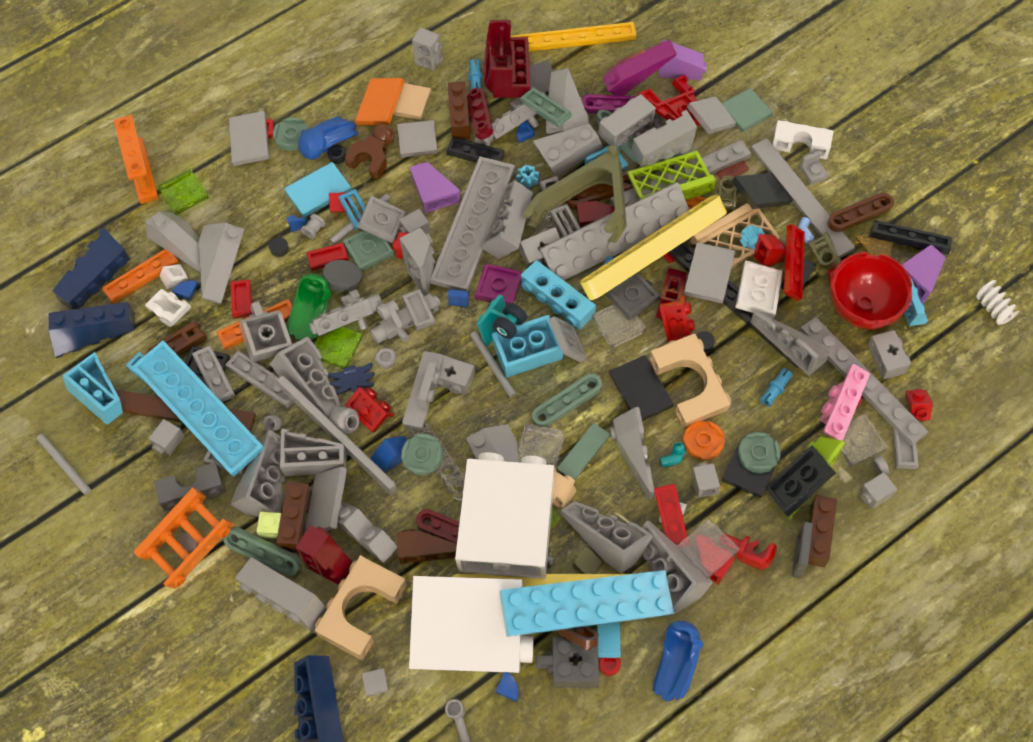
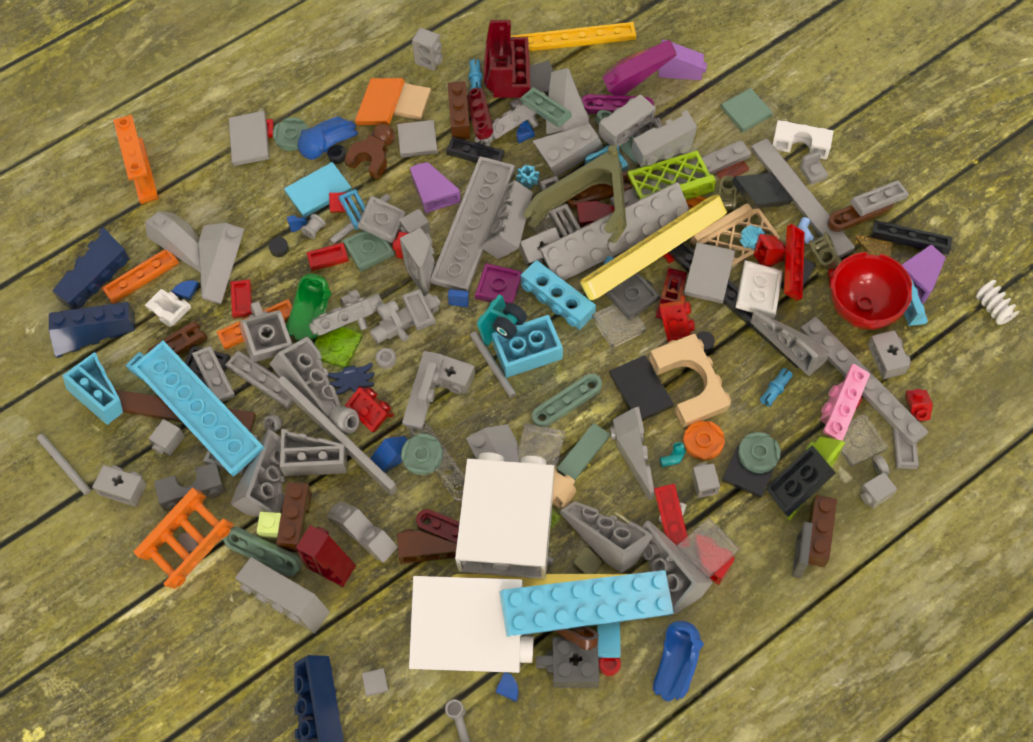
(119, 485): none -> light grey brick
(173, 275): white slope -> none
(183, 192): clear neon green tile -> none
(326, 499): light grey tile -> none
(342, 275): dark grey tile -> none
(363, 577): tan arch -> none
(567, 339): light grey tile -> none
(674, 106): red wing -> none
(711, 115): light grey tile -> none
(747, 556): red piece -> none
(879, 198): none -> light grey tile

